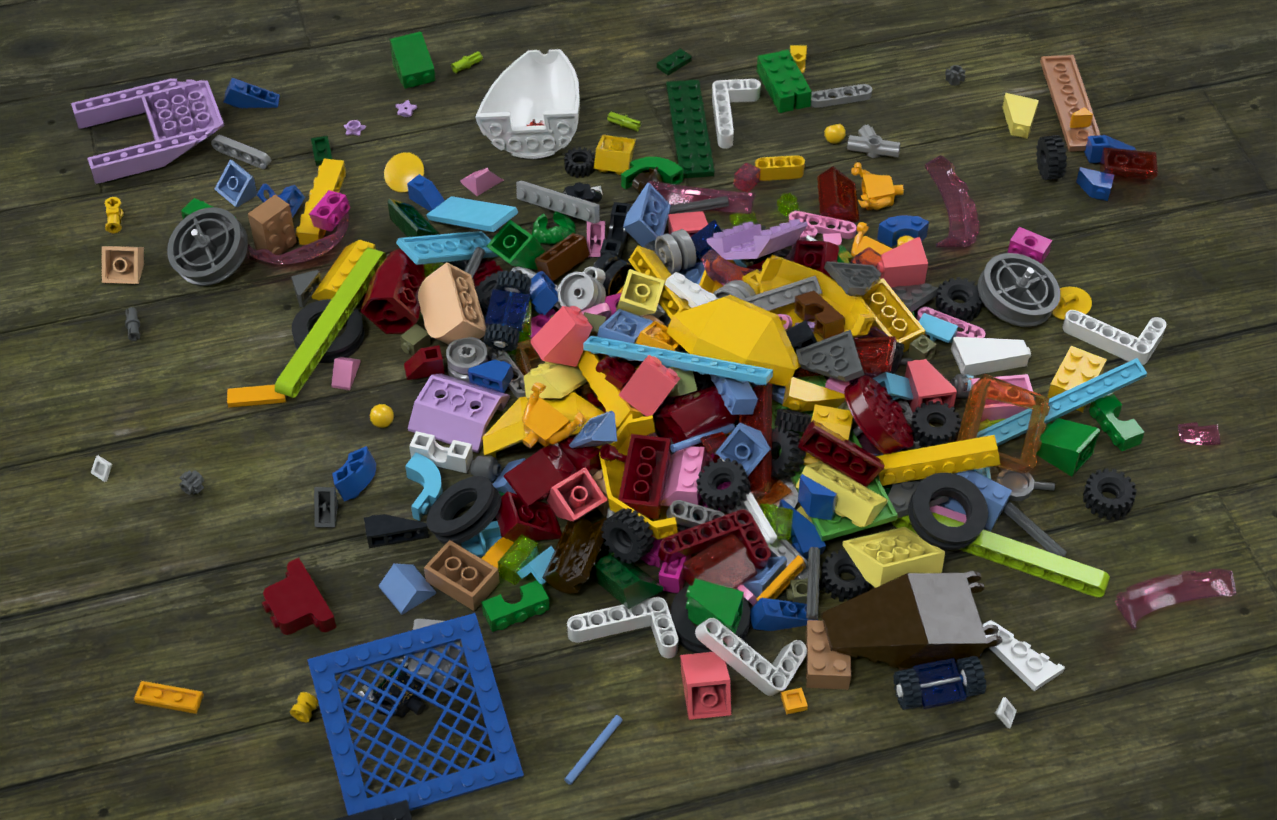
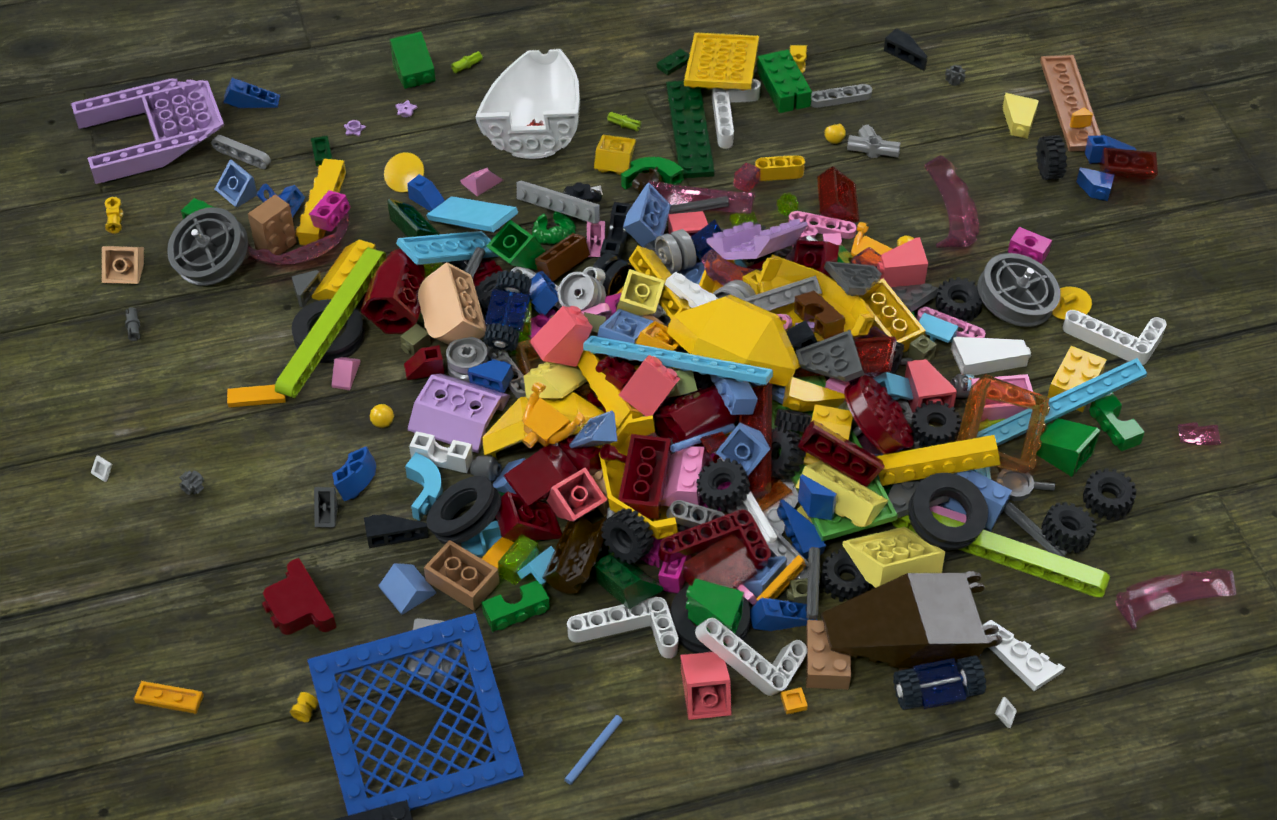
(409, 700): black torso -> none
(579, 169): black tyre -> none
(722, 61): none -> yellow plate
(779, 519): clear neon green slope -> none
(876, 189): light orange torso -> none
(898, 226): blue brick -> none
(905, 48): none -> black slope
(1068, 527): none -> black tyre

